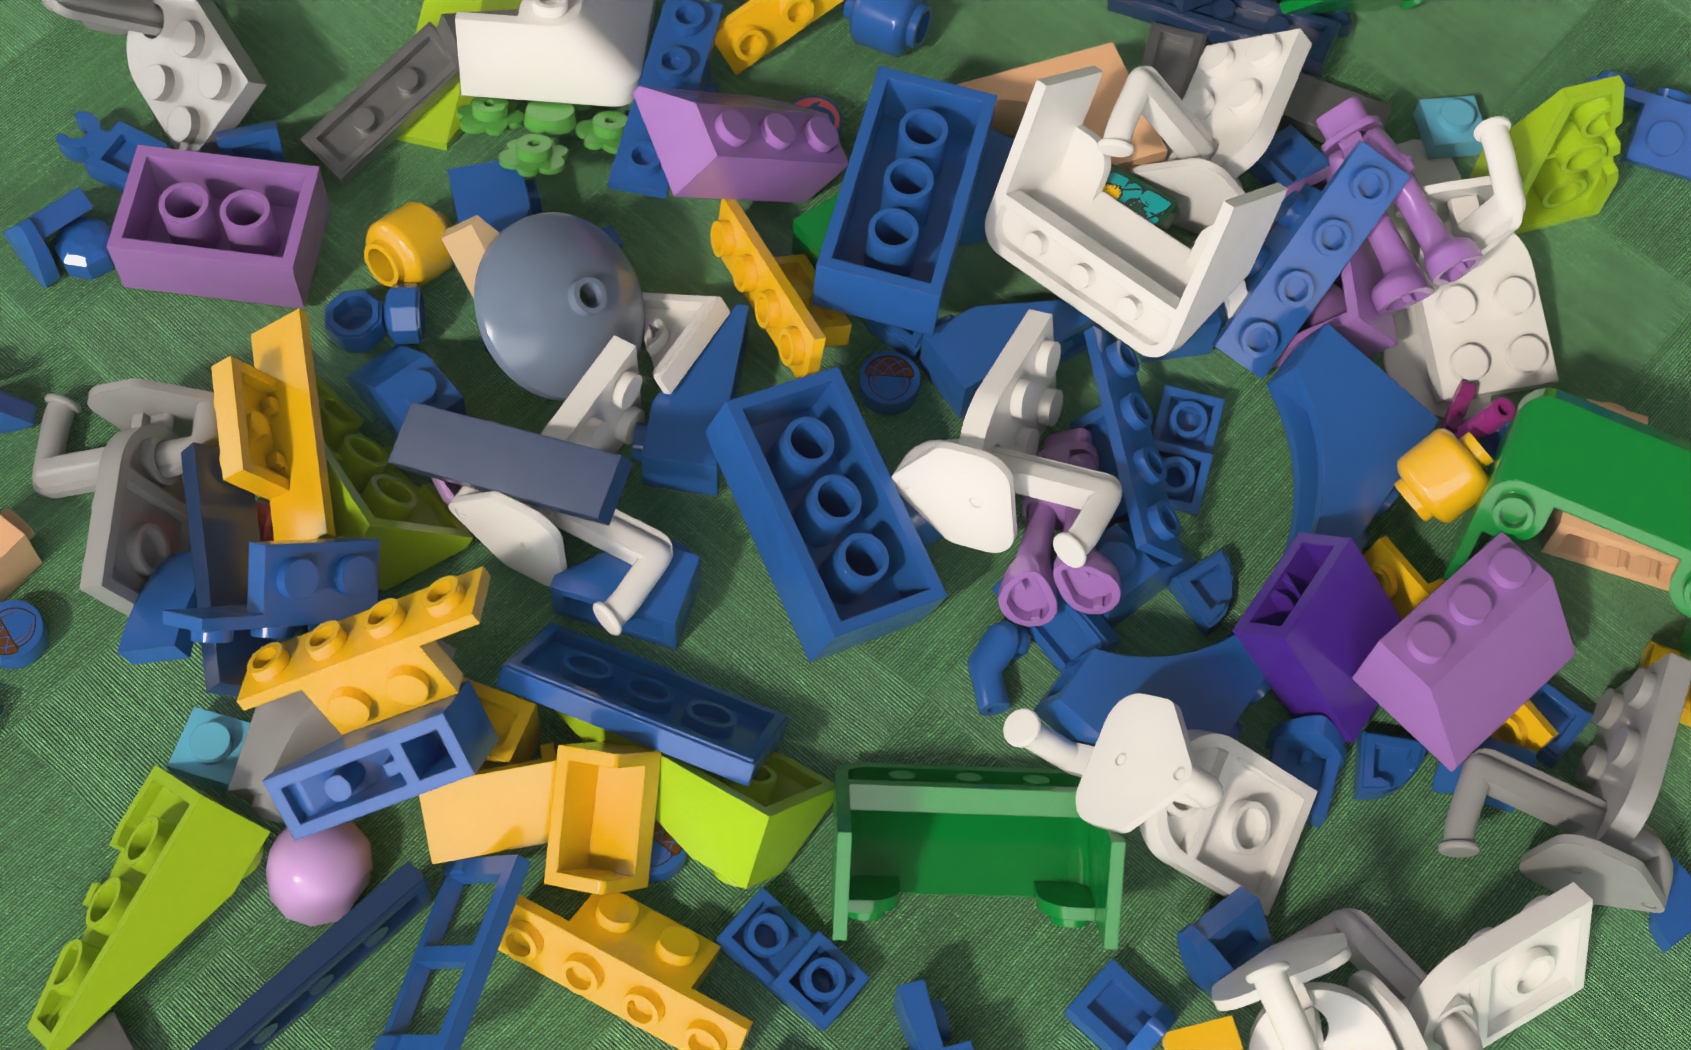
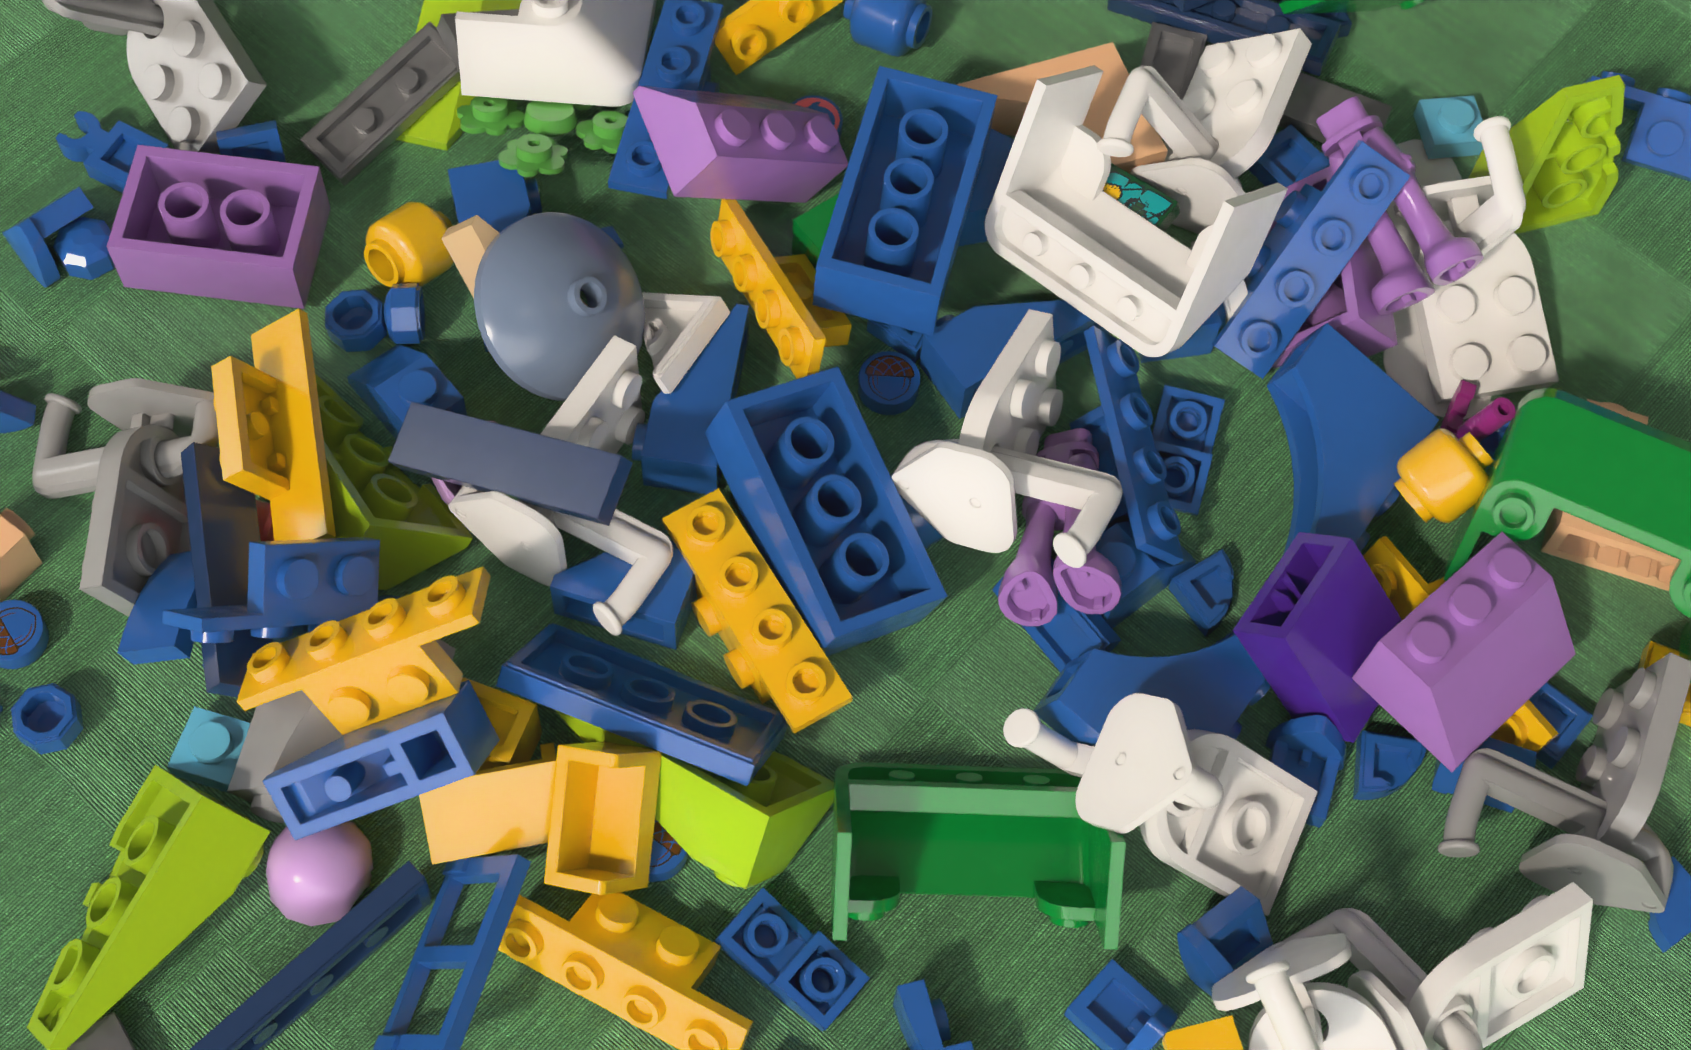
(47, 718): none -> blue tile
(753, 615): none -> yellow bracket
(988, 661): blue arm -> none

